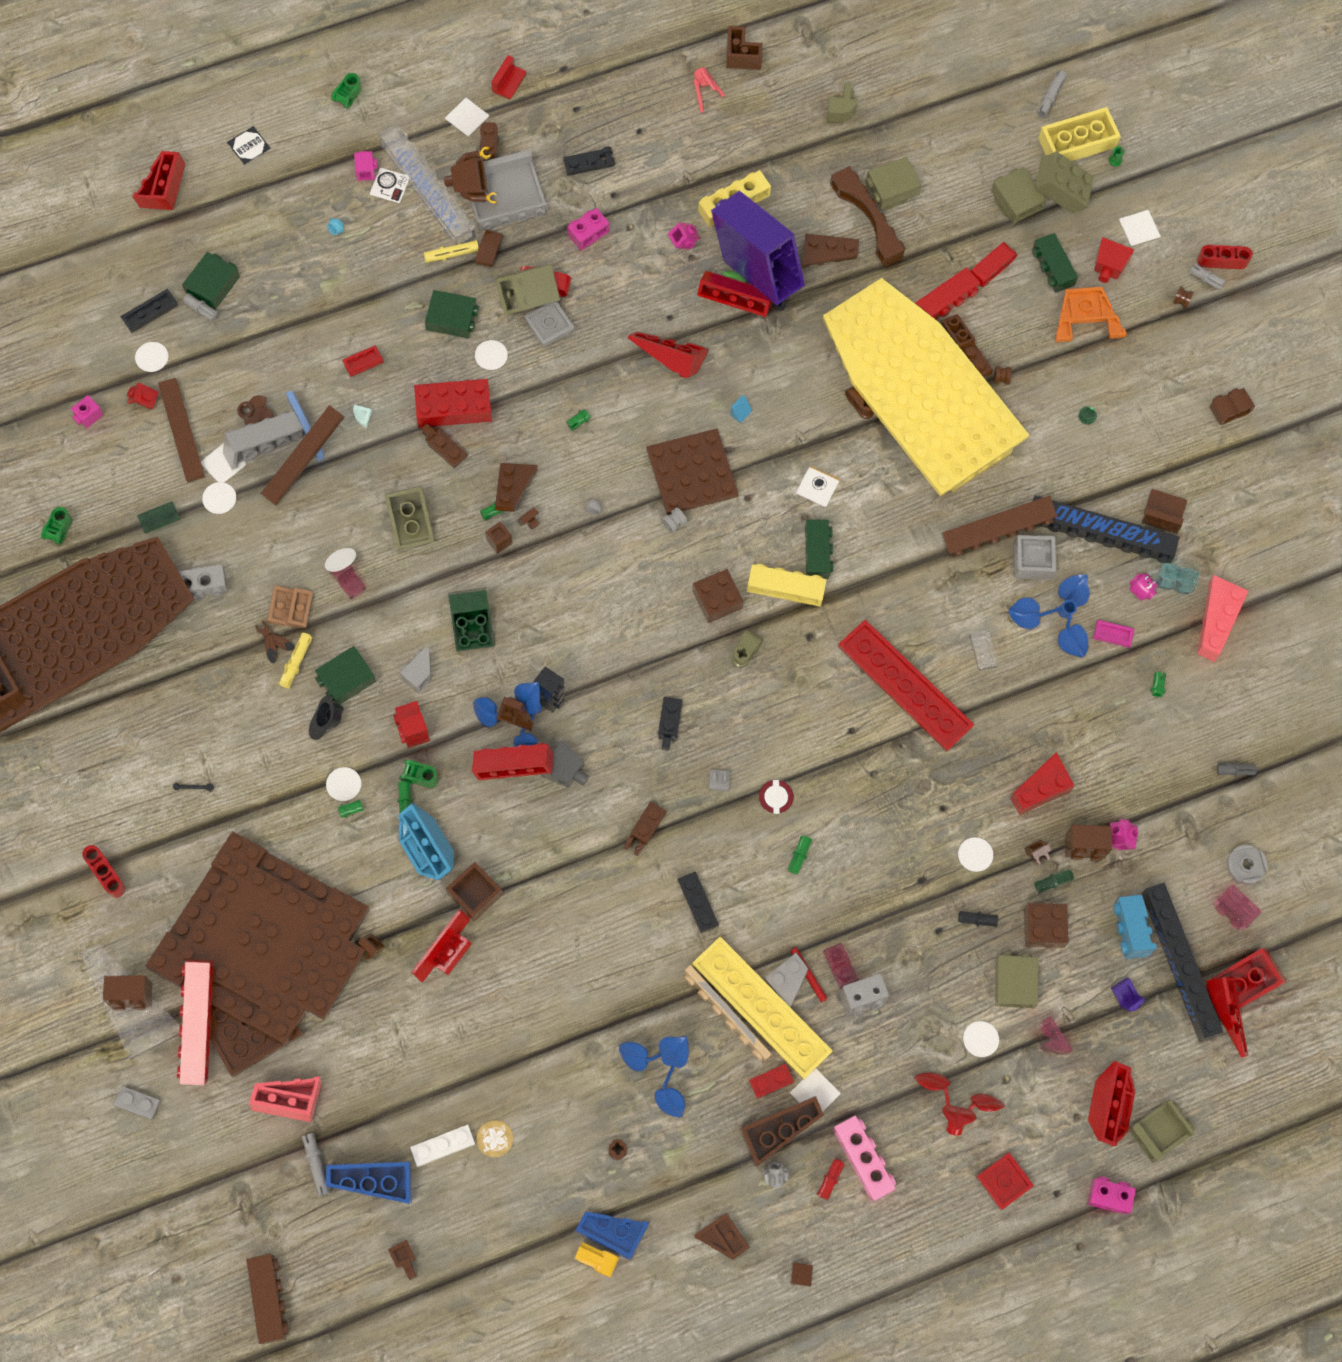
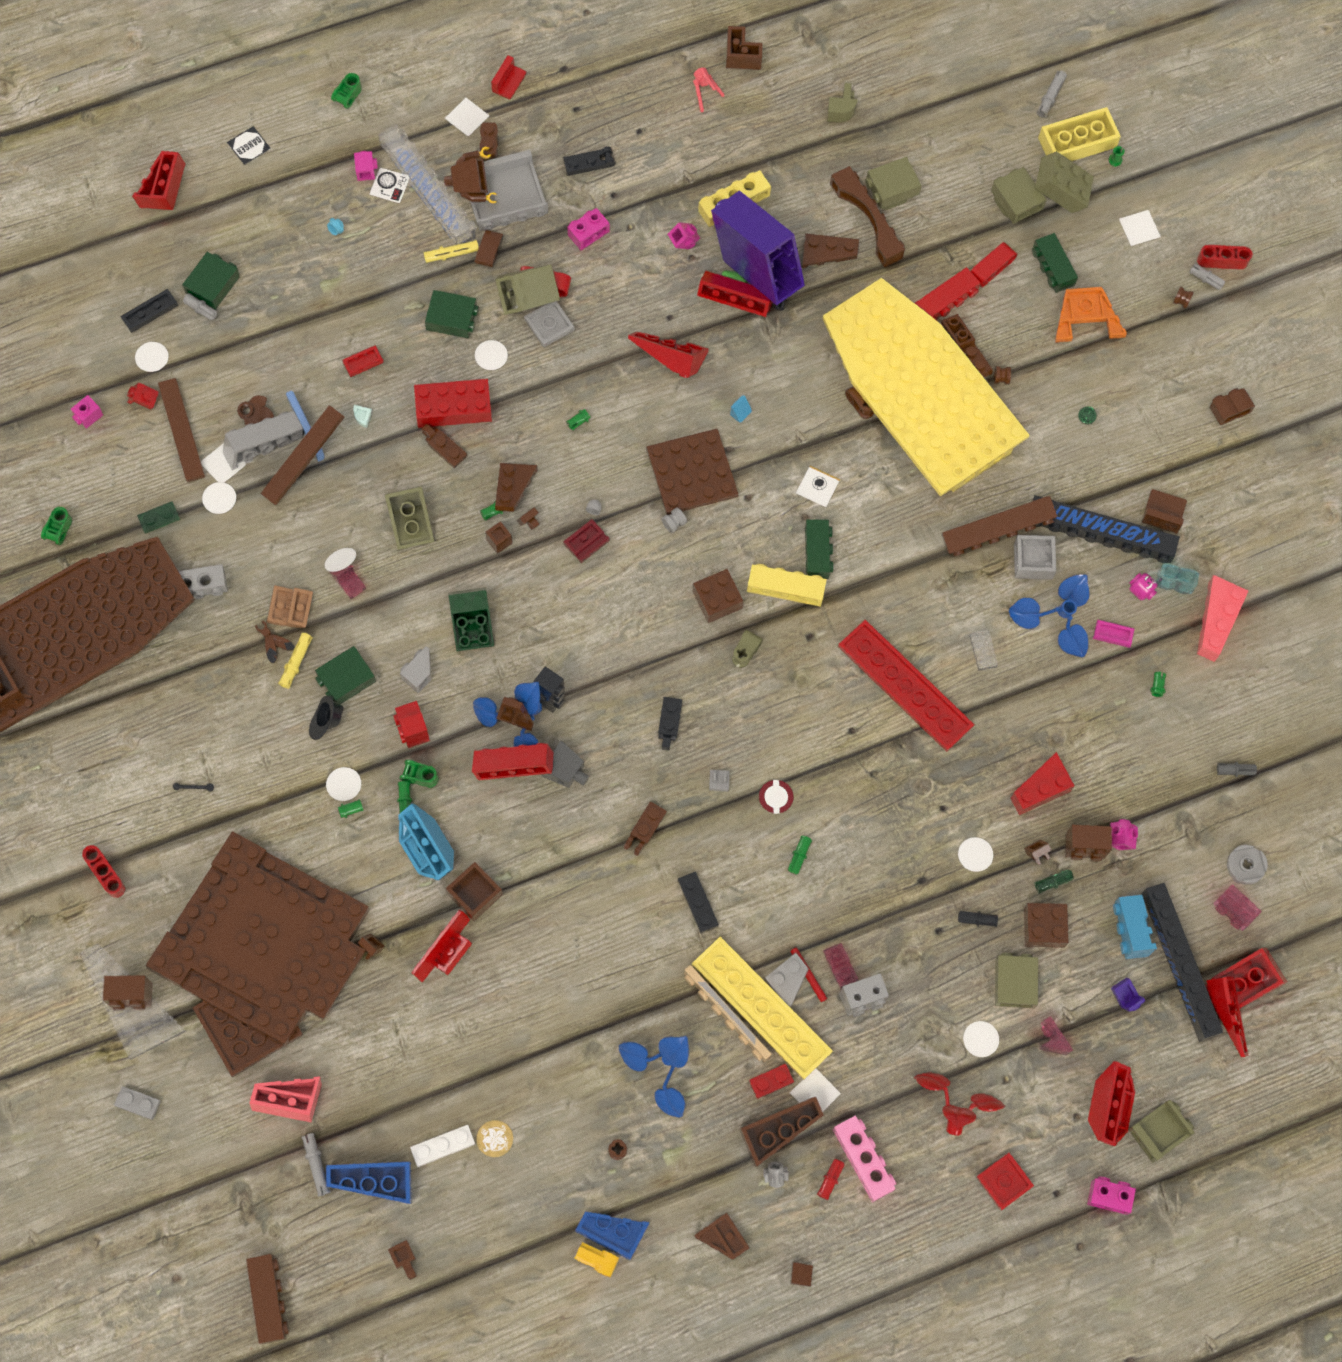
(196, 1022): brick -> none
(586, 541): none -> dark red plate
(1111, 259): red torso -> none

